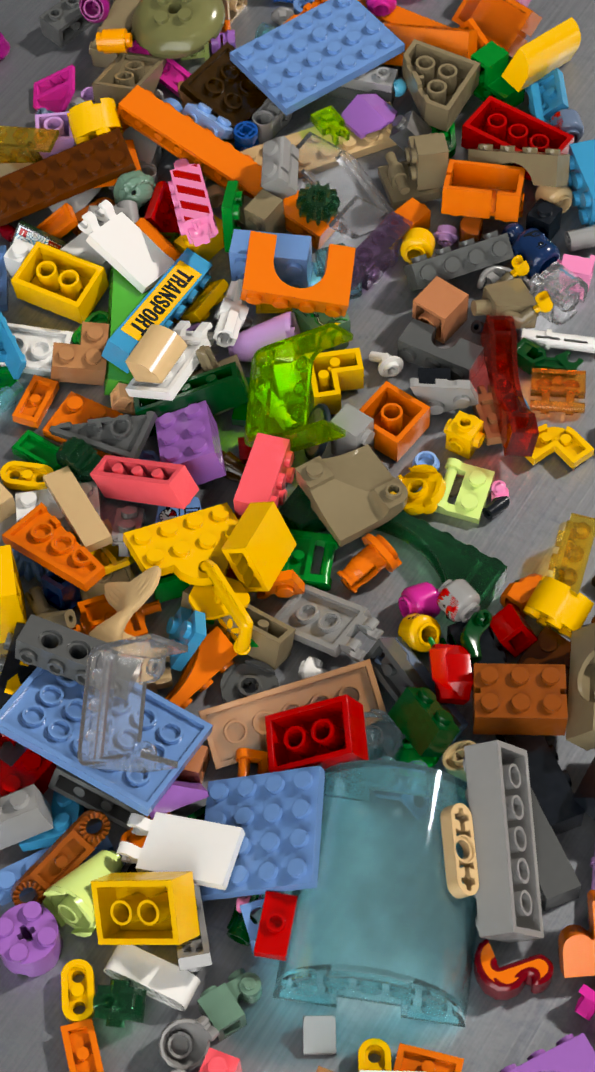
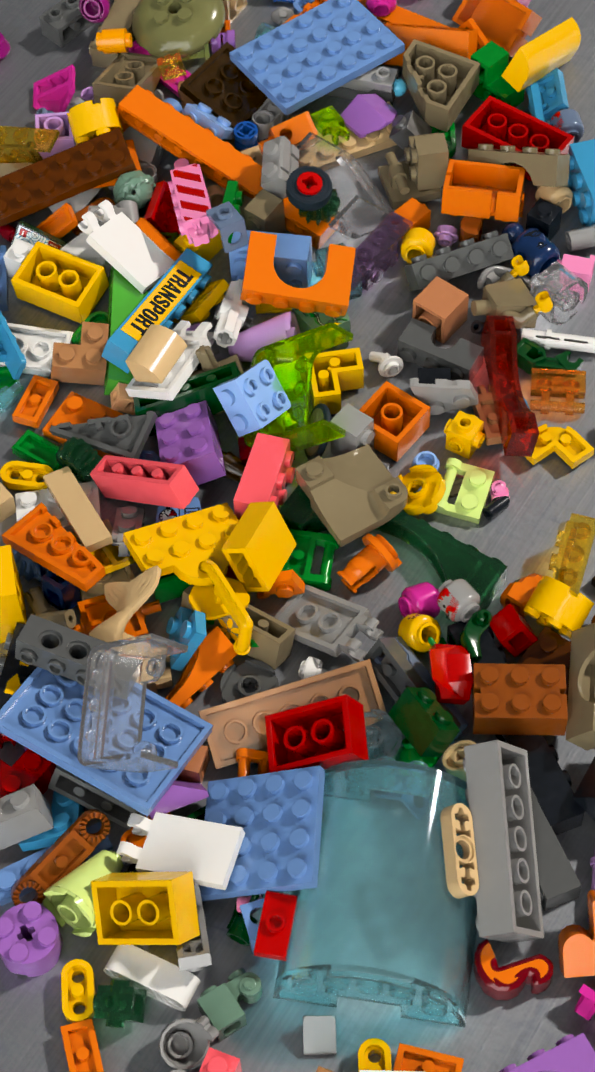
(171, 66): none -> clear yellow plate
(227, 221): none -> sand blue bracket
(253, 398): none -> light blue bracket
(294, 129): none -> orange torso
(318, 190): none -> black wheel

